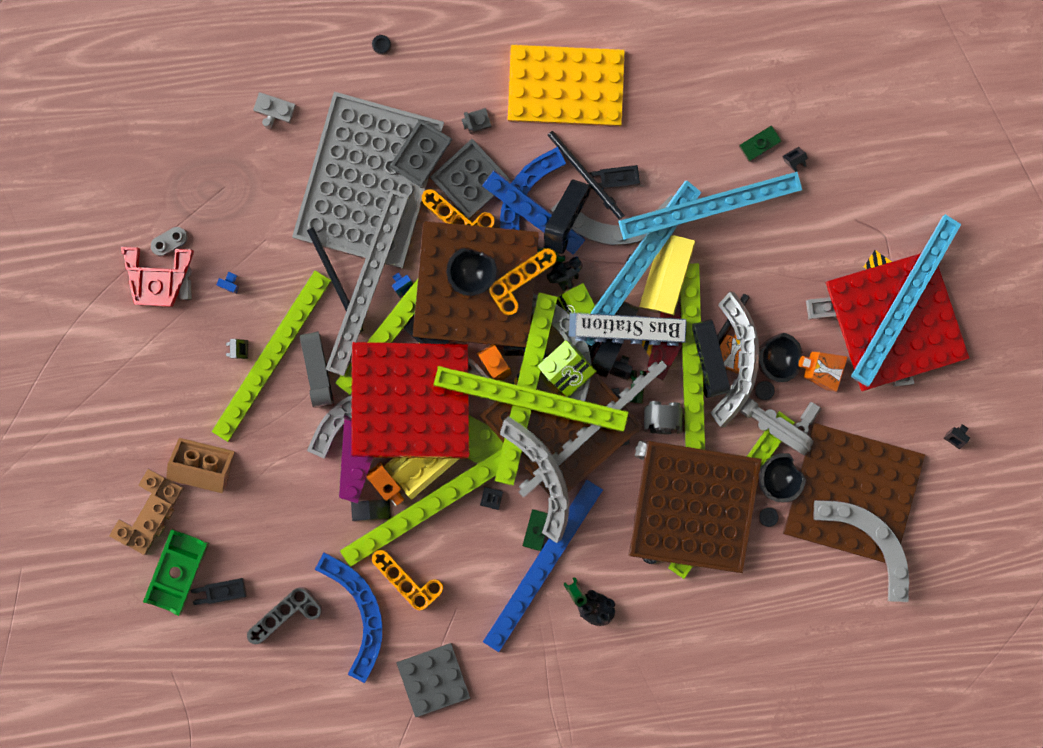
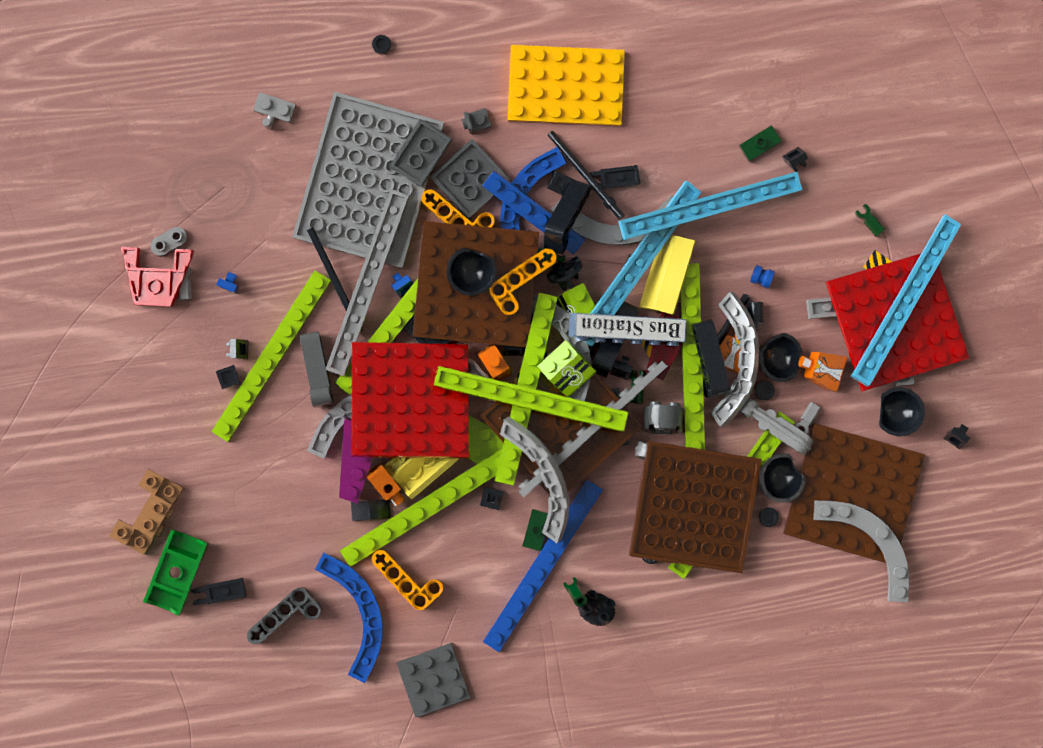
(200, 465): medium nougat slope -> none
(228, 377): none -> black plate
(558, 183): none -> black plate
(756, 312): none -> black piece
(762, 276): none -> blue wheel
(870, 221): none -> dark green bar
(901, 411): none -> black cylinder

